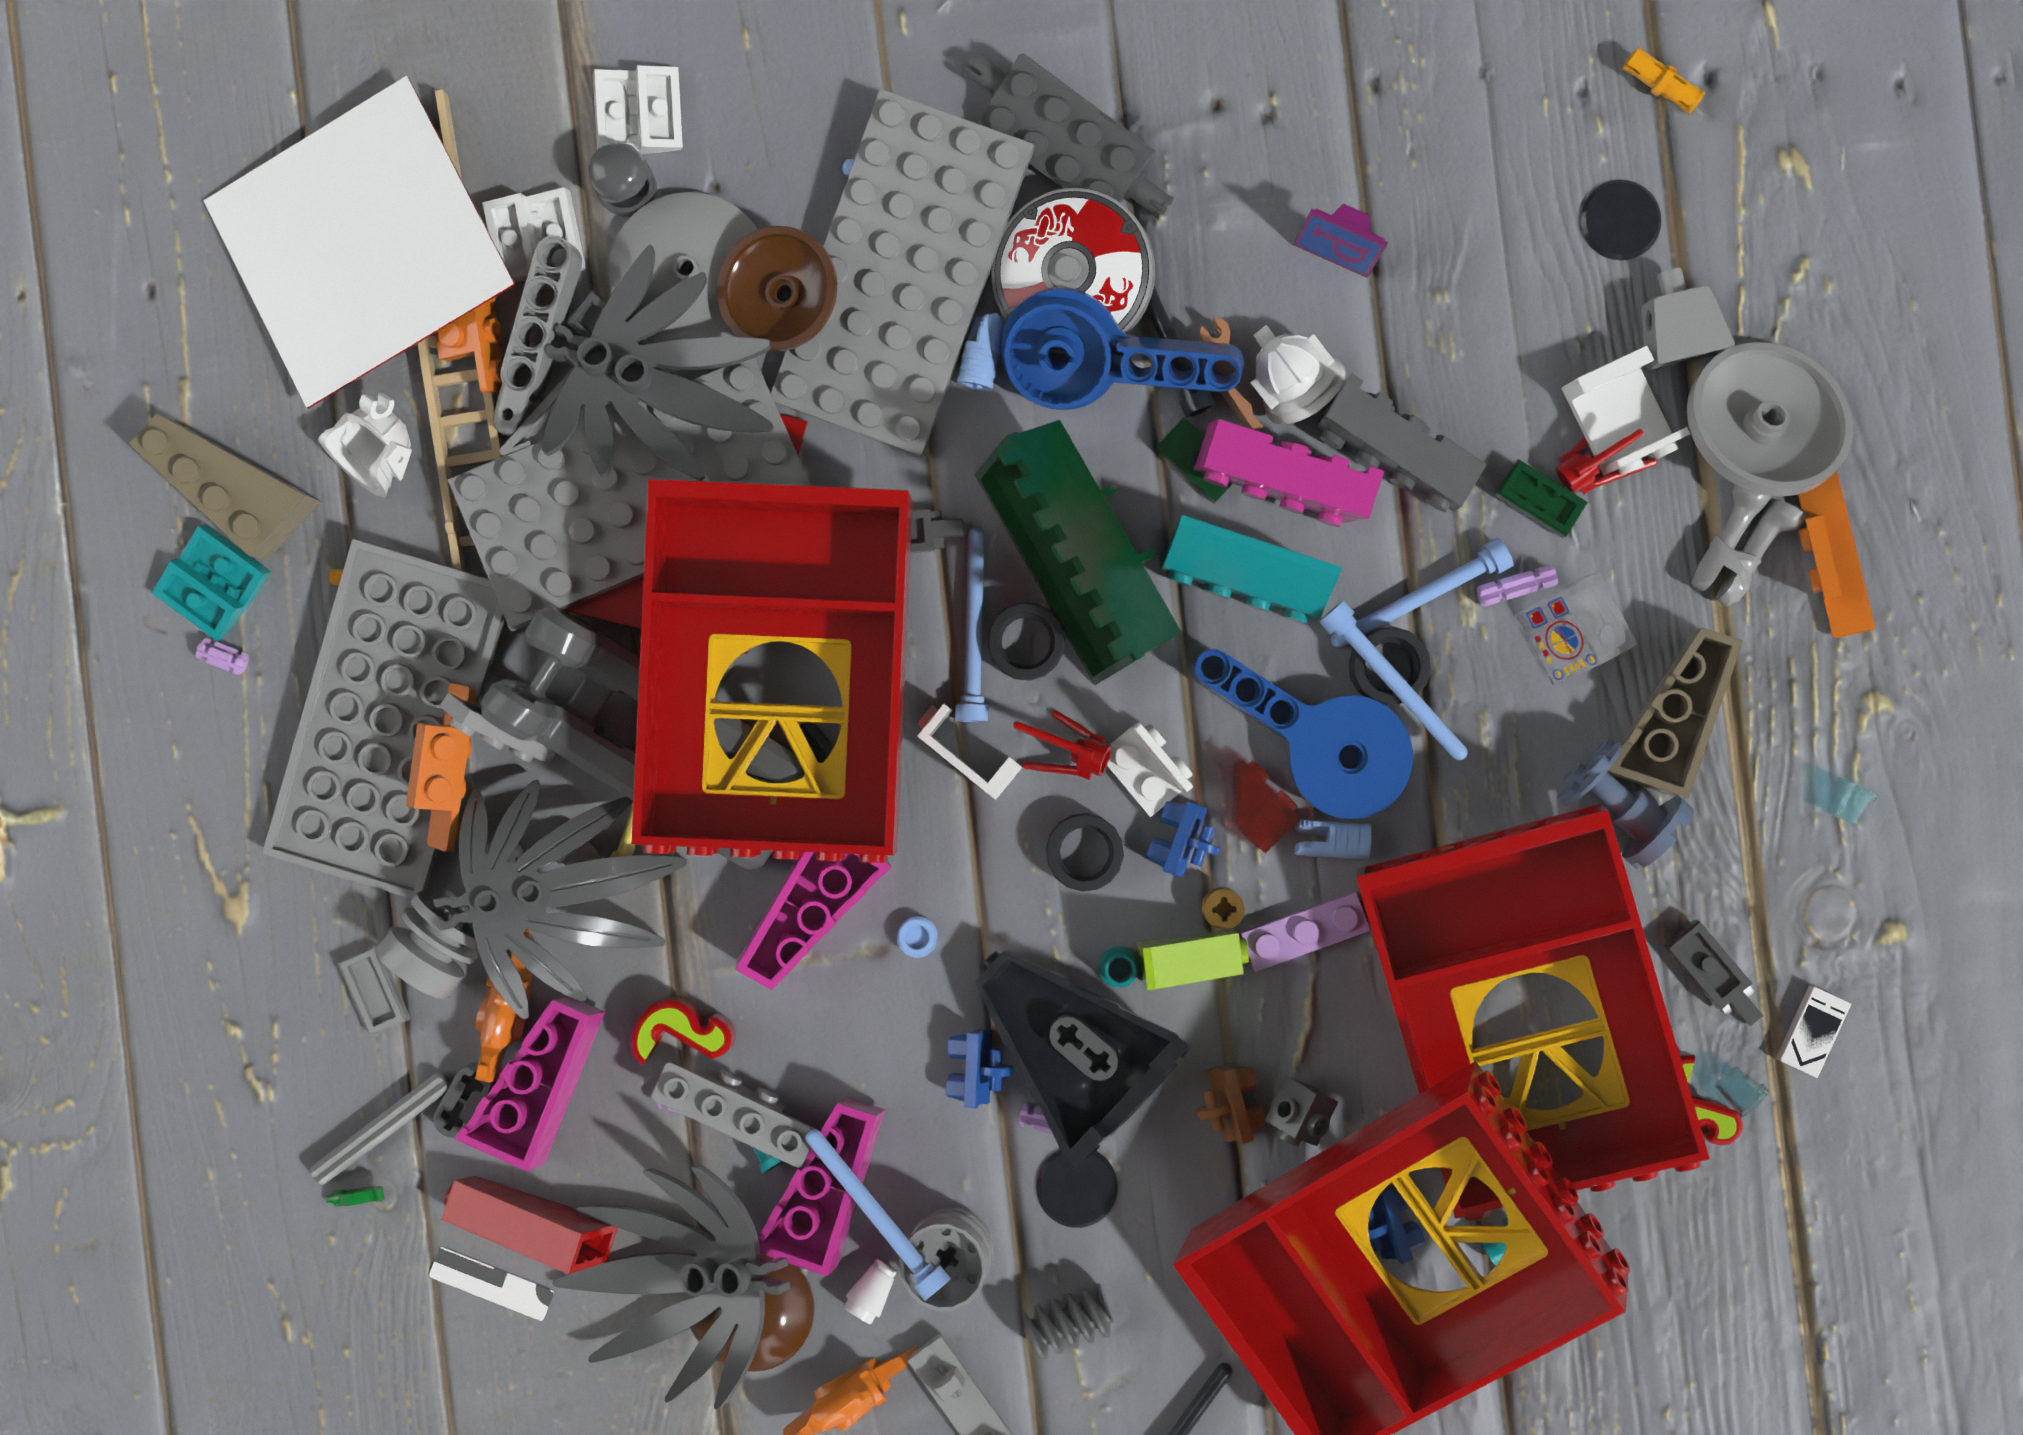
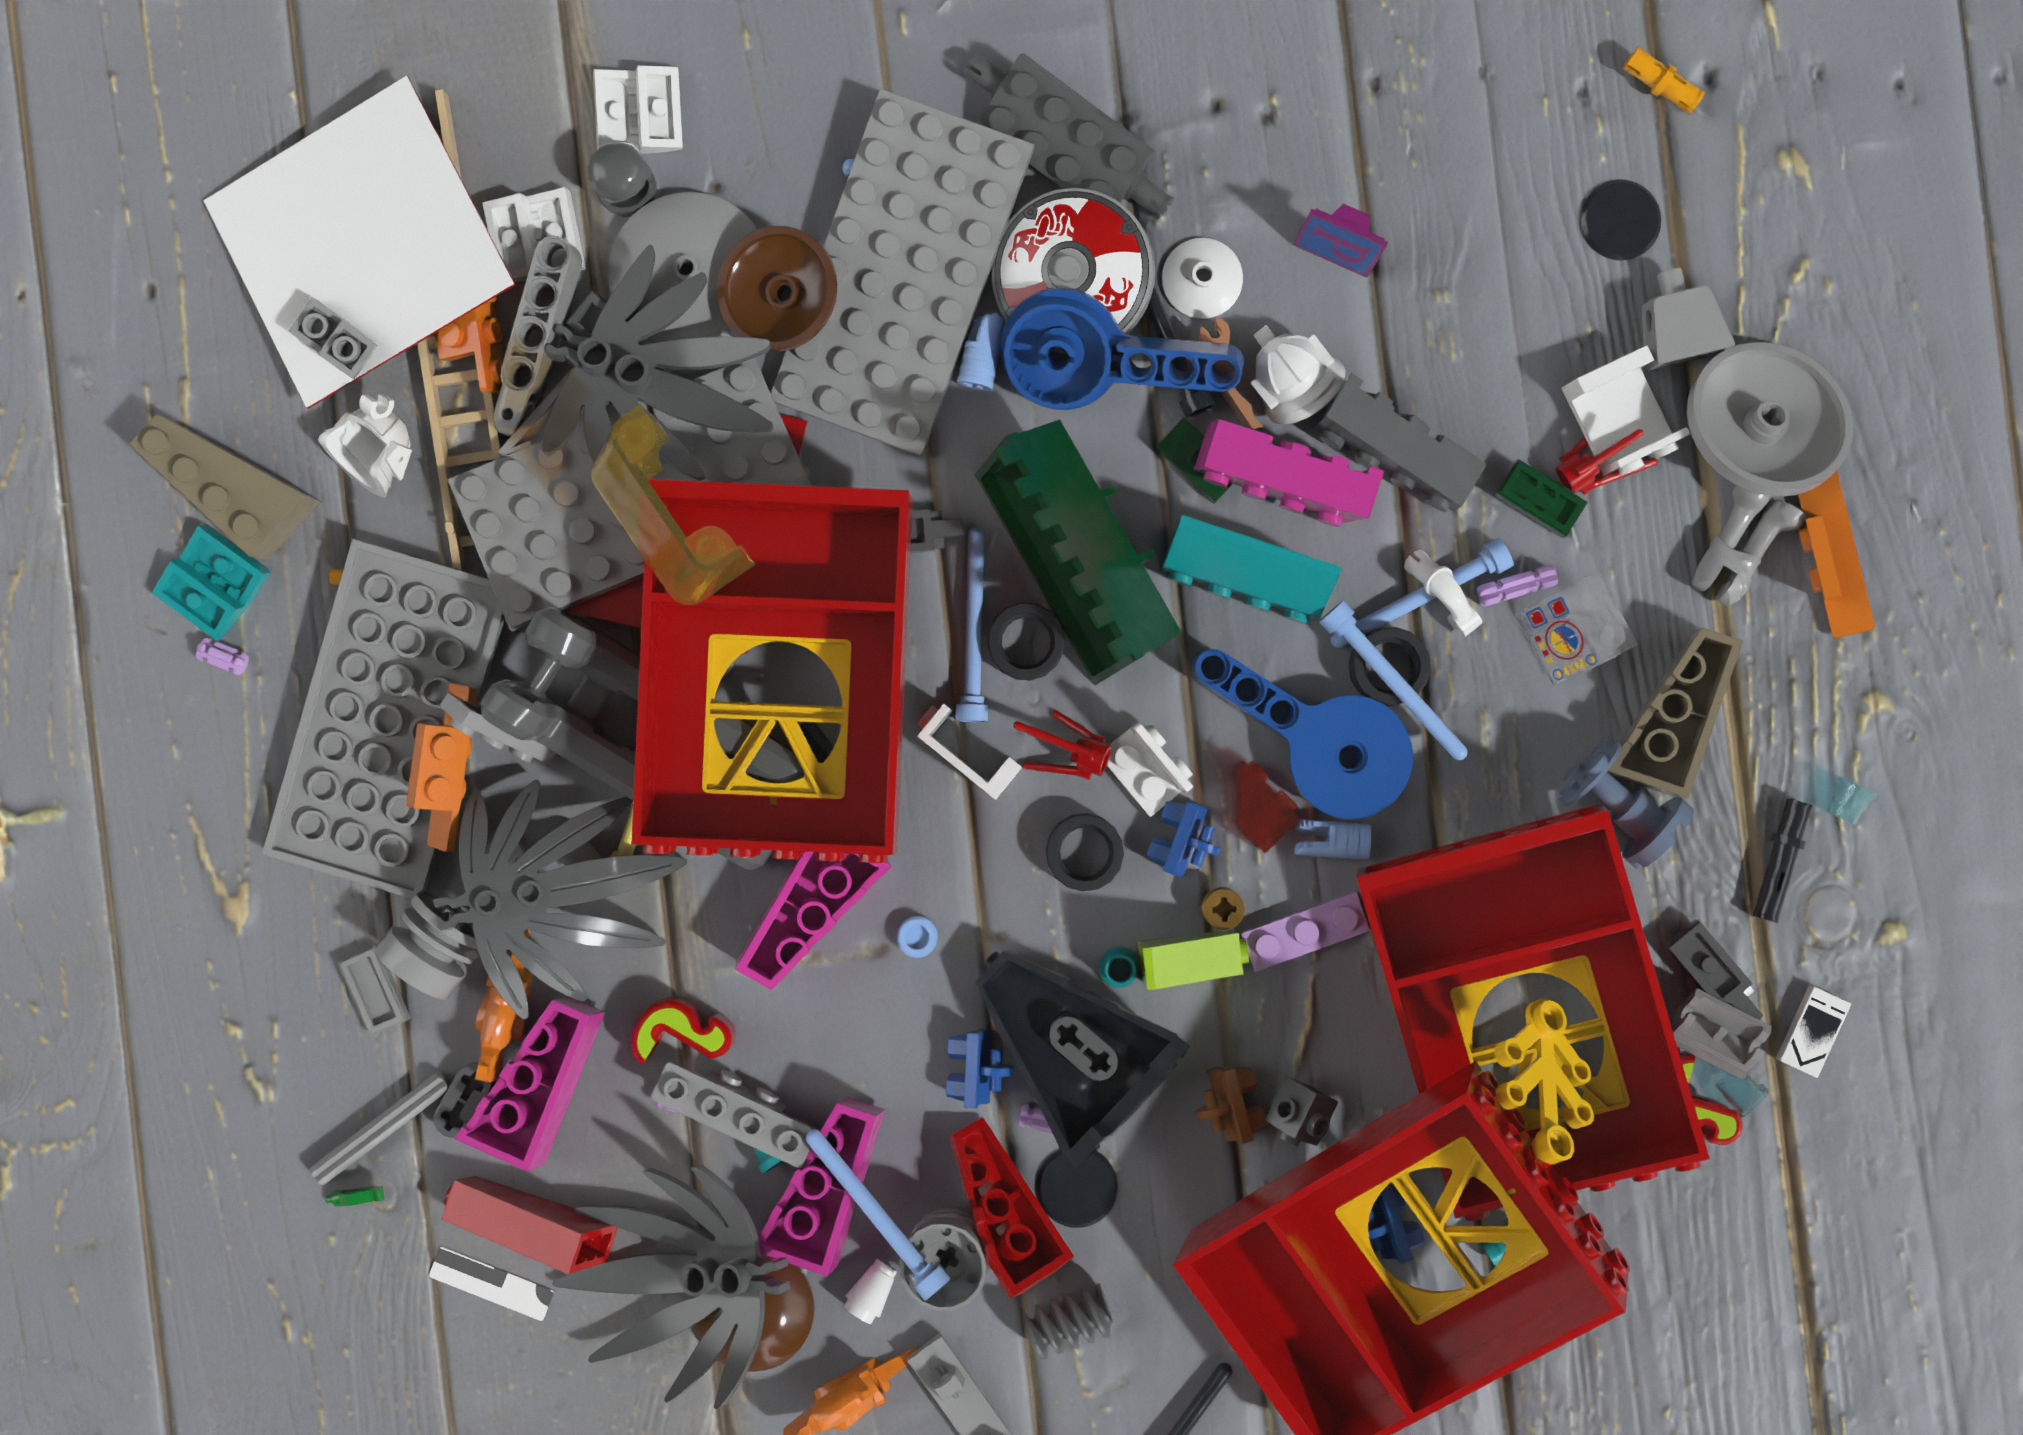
(333, 338): none -> light grey slope
(685, 566): none -> clear yellow windscreen
(1010, 1221): none -> red wedge
(1196, 297): none -> white dish
(1439, 582): none -> white piece
(1545, 1026): none -> yellow plant
(1719, 1033): none -> light grey hinge
(1782, 860): none -> black pin

